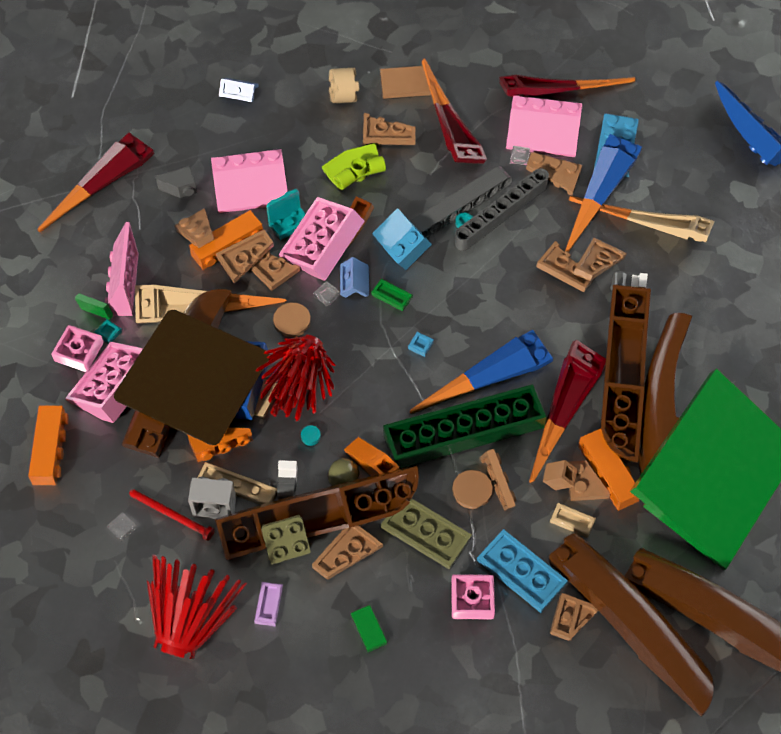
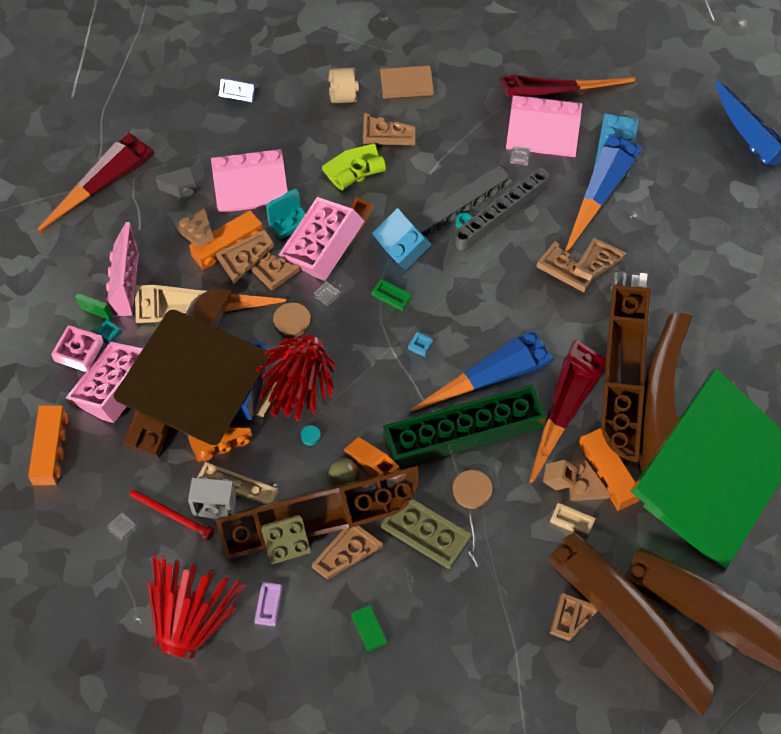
(287, 479): leg -> none
(354, 278): medium blue panel -> none
(457, 136): dark red plate -> none
(483, 606): bright pink brick -> none
(495, 473): medium nougat wing -> none
(522, 570): dark azure plate -> none
(561, 172): medium nougat wing -> none
(678, 225): tan plate -> none

